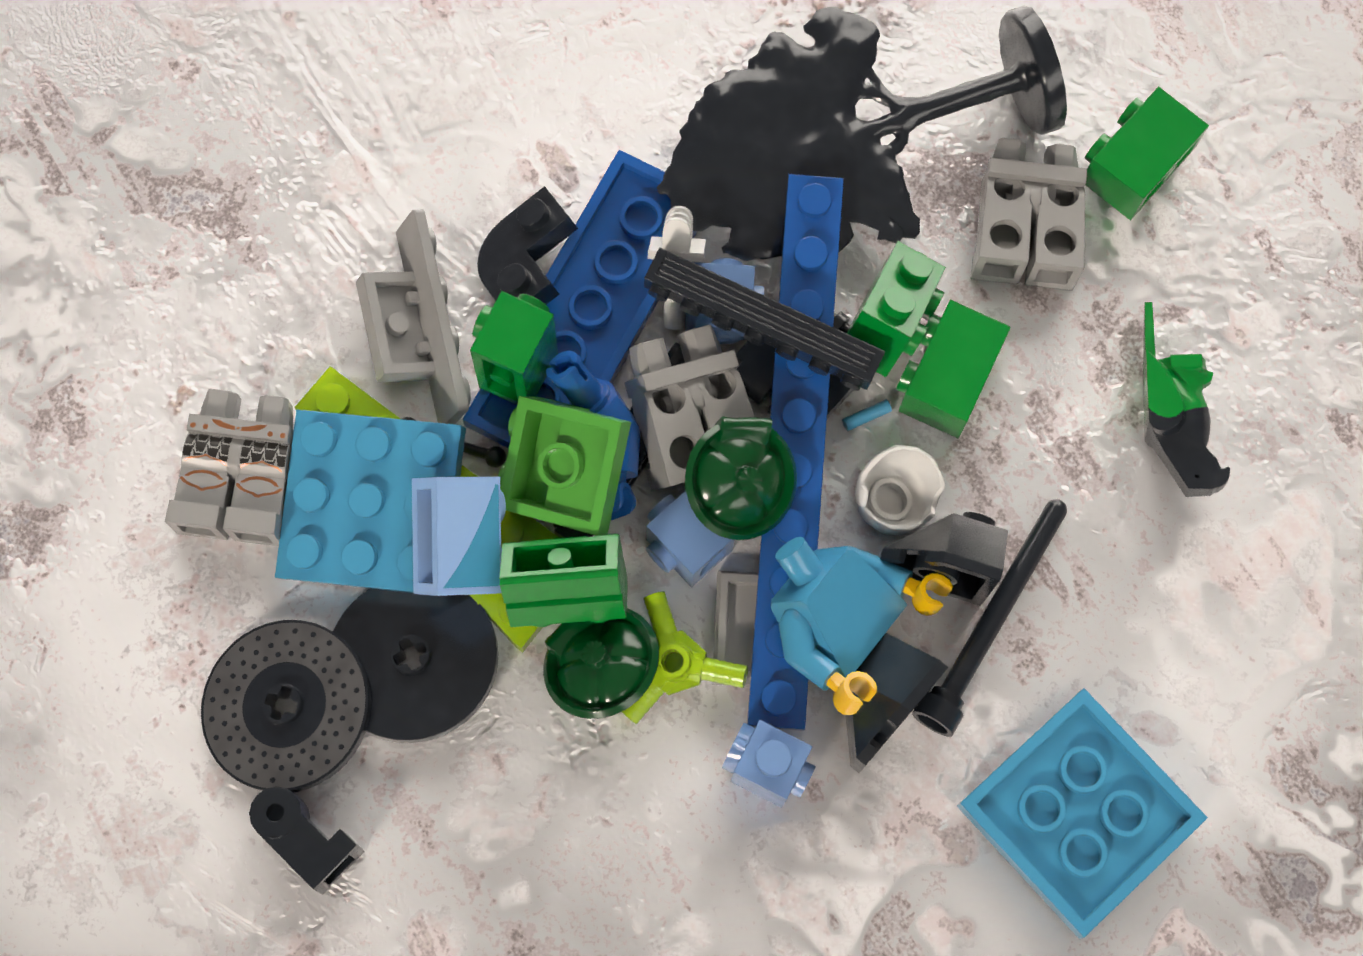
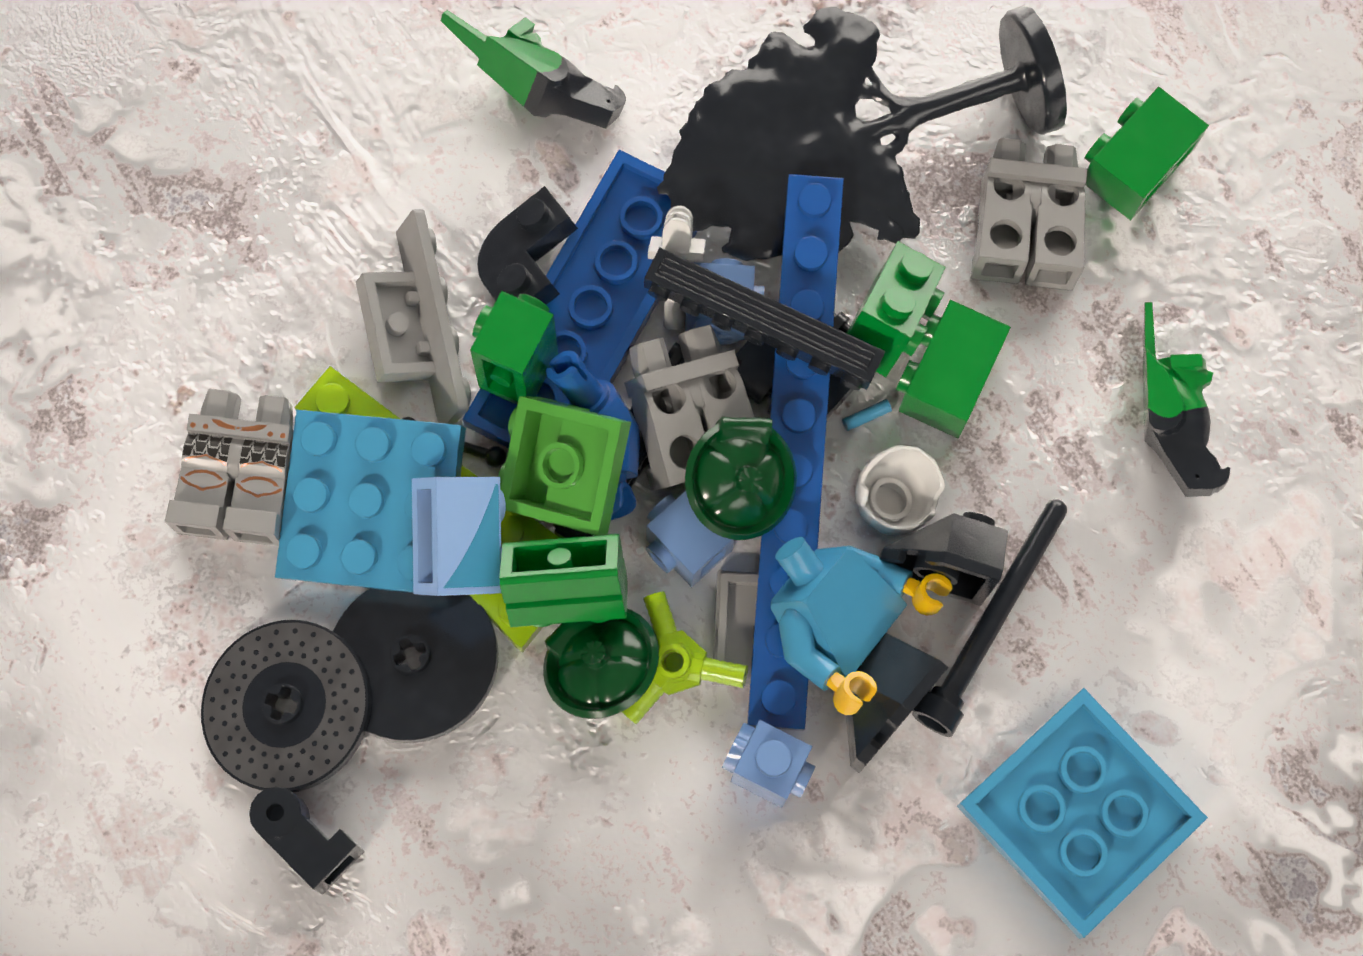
(537, 75): none -> animal

